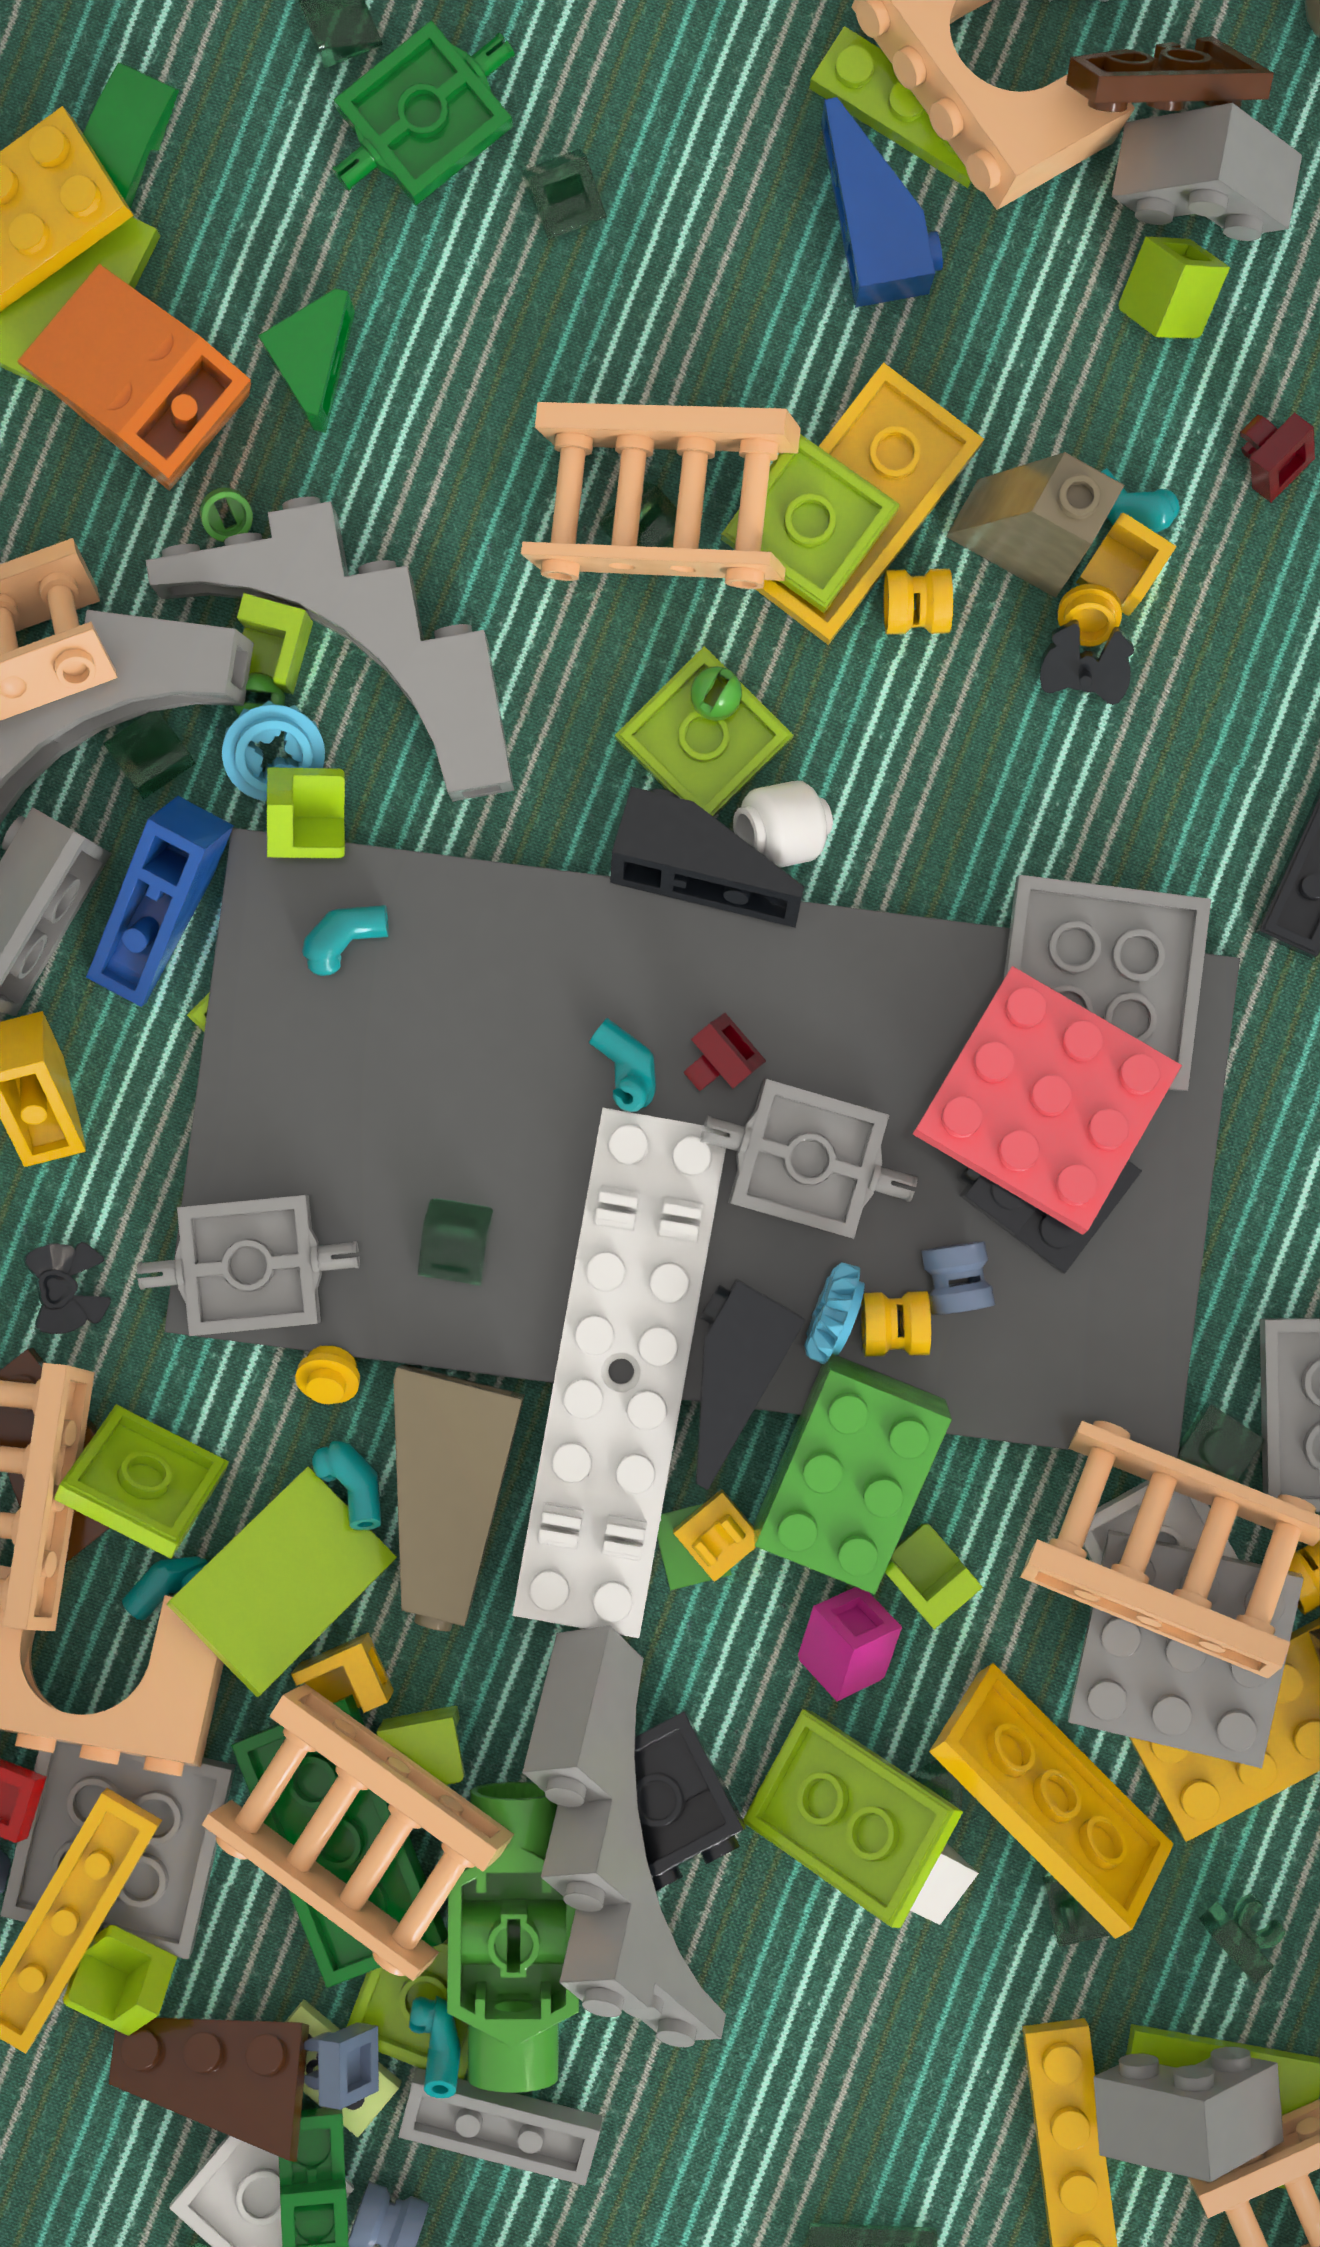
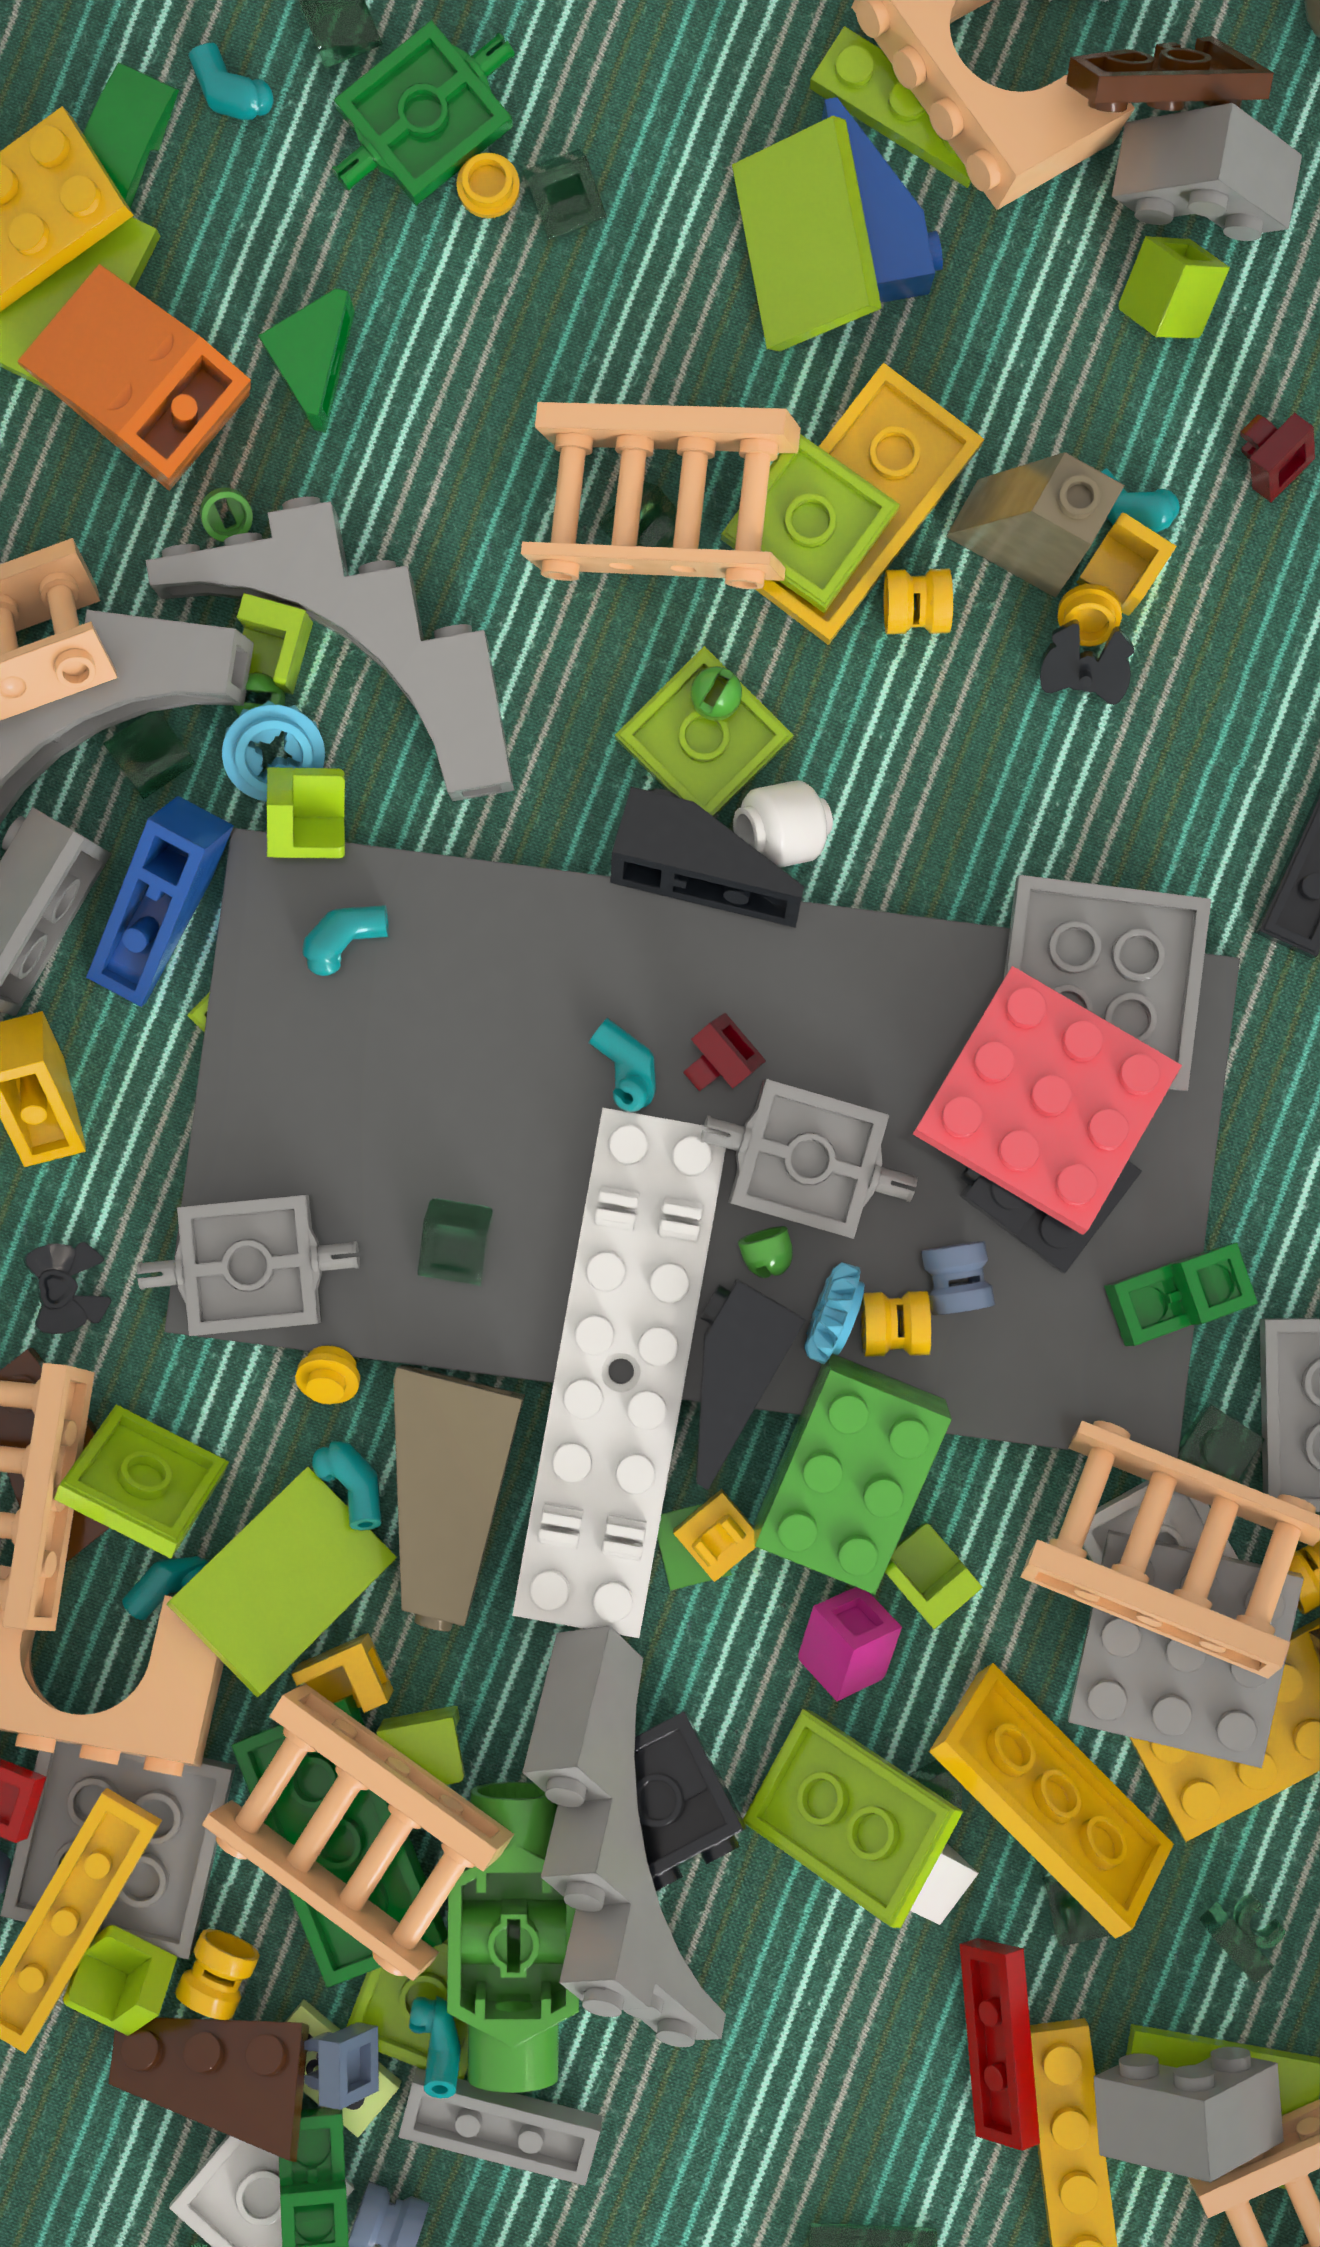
(217, 1973): none -> yellow wheel
(228, 92): none -> teal arm
(488, 185): none -> yellow plate
(767, 1251): none -> bright green hinge
(806, 234): none -> lime tile
(999, 2043): none -> red plate
(1181, 1294): none -> green slope

